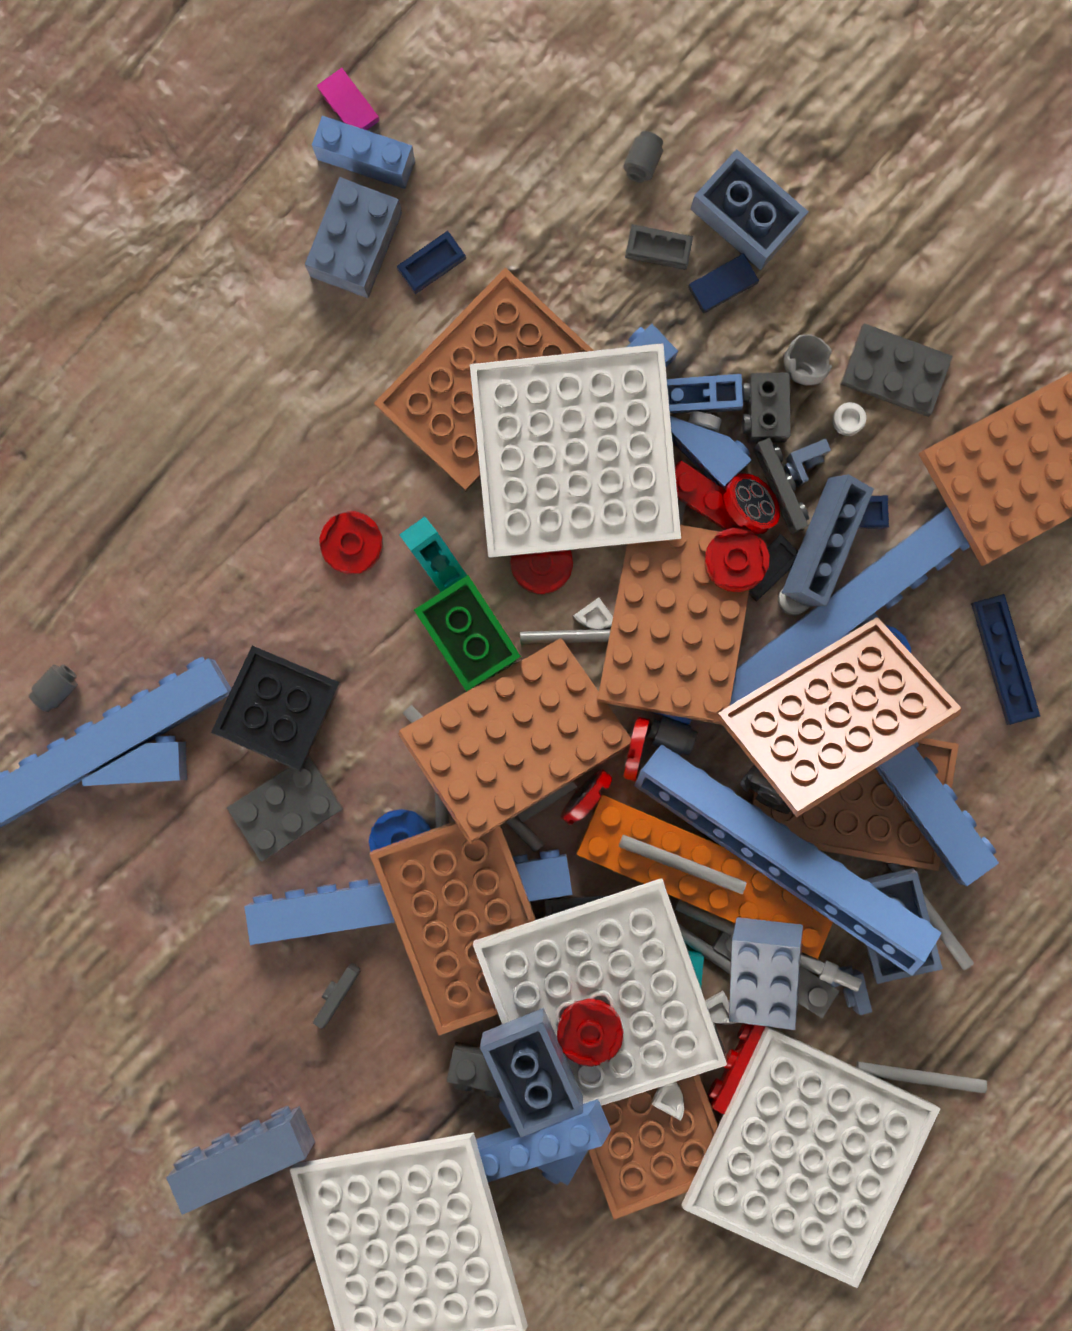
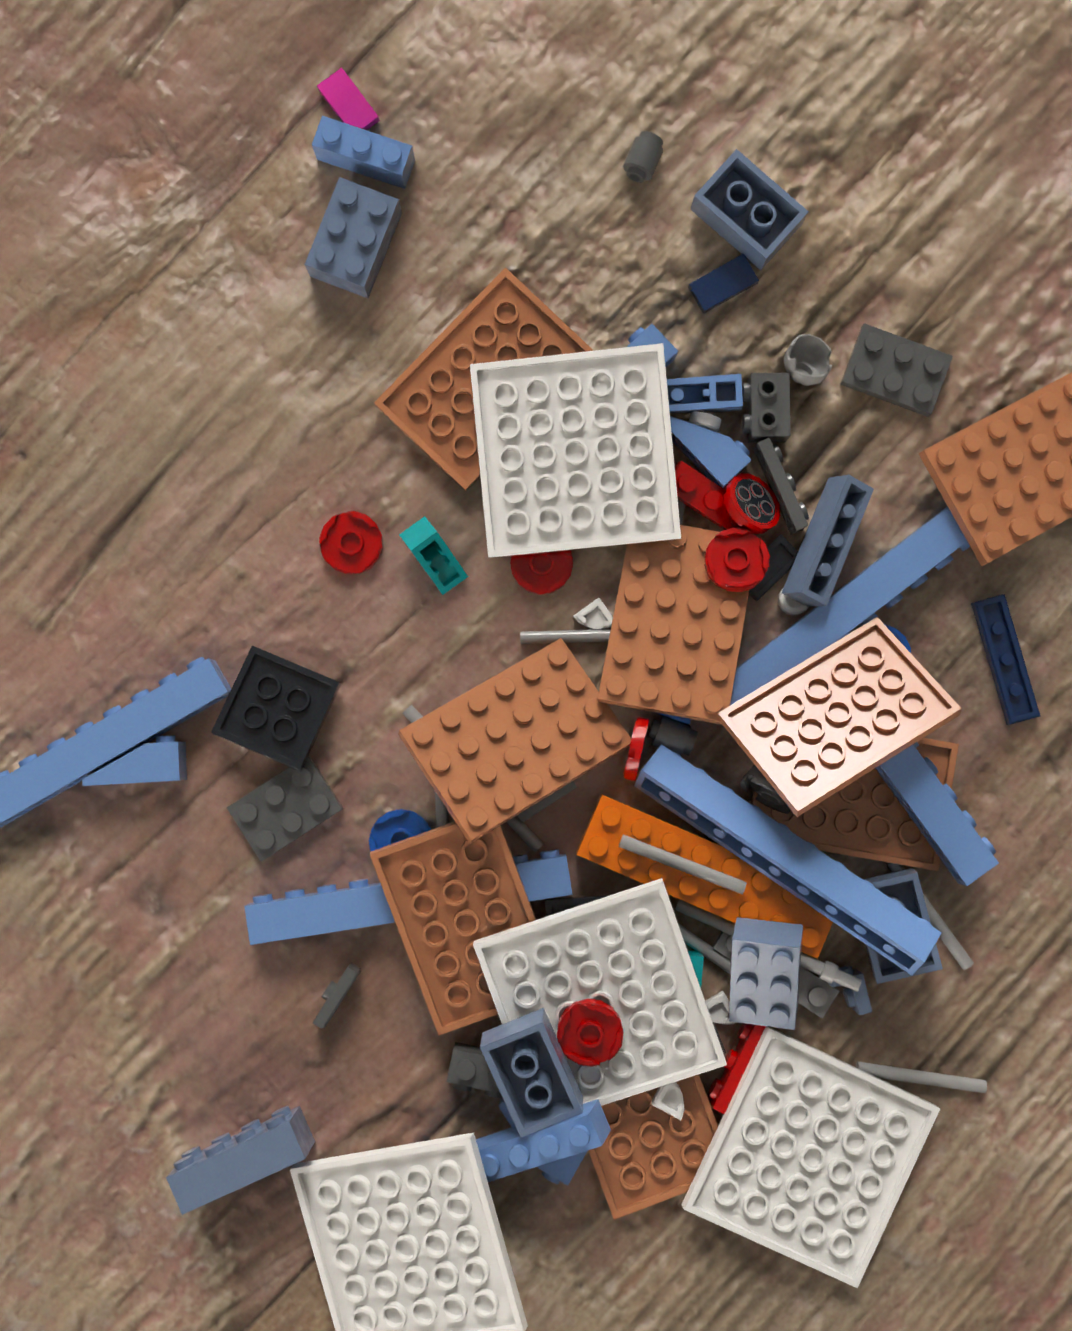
(53, 687): dark grey brick -> none
(431, 262): dark blue tile -> none
(467, 633): green brick -> none
(586, 797): red tile -> none
(659, 247): dark grey plate -> none
(808, 456): sand blue bracket -> none
(849, 419): white tile -> none
(876, 513): dark blue tile -> none

